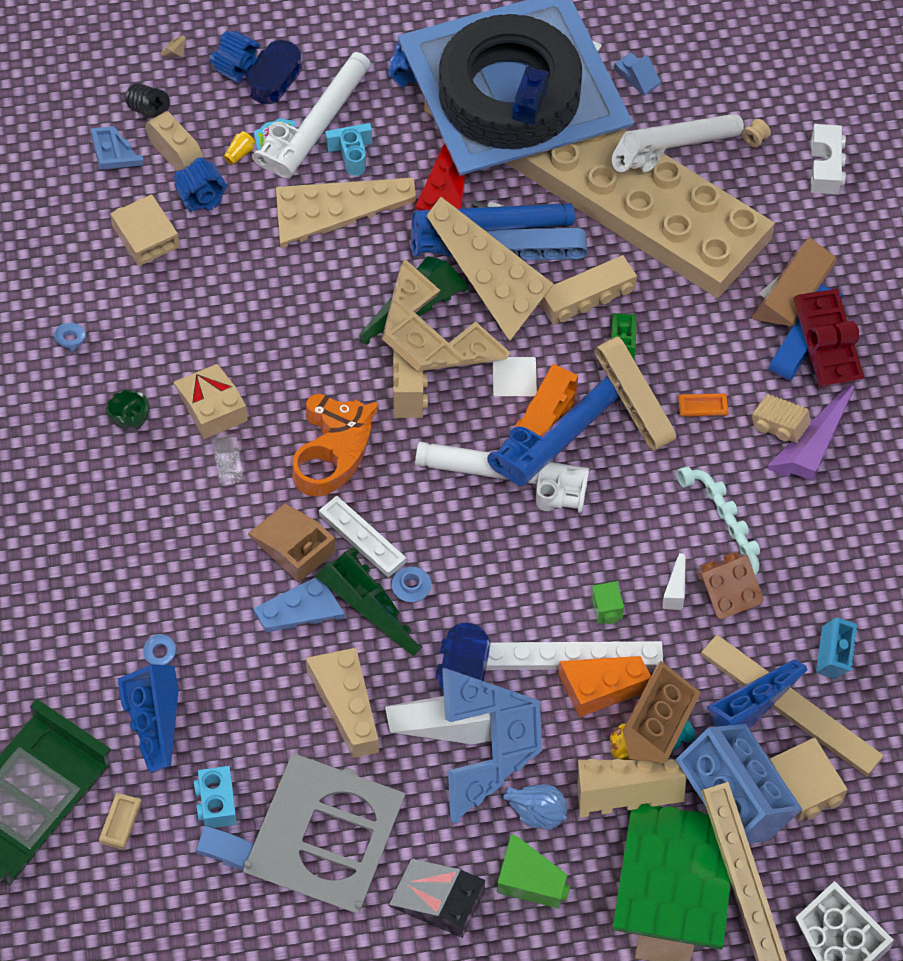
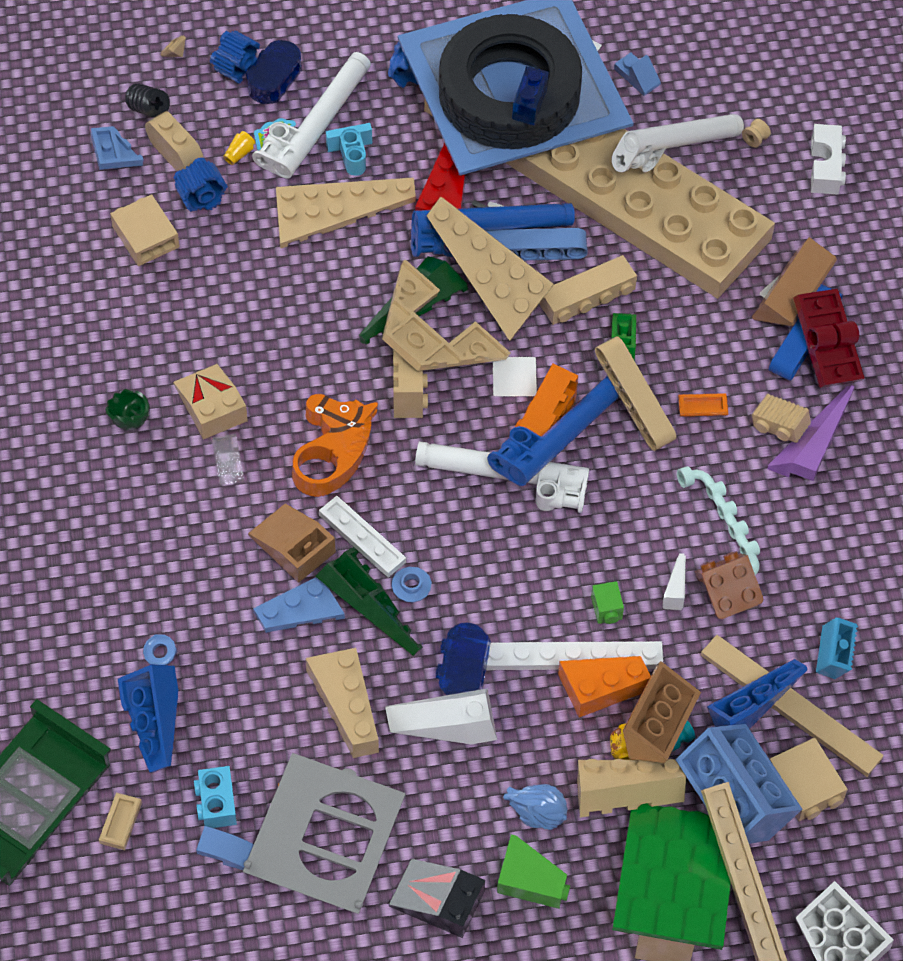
(66, 329): medium blue piece -> none
(513, 734): medium blue wing -> none

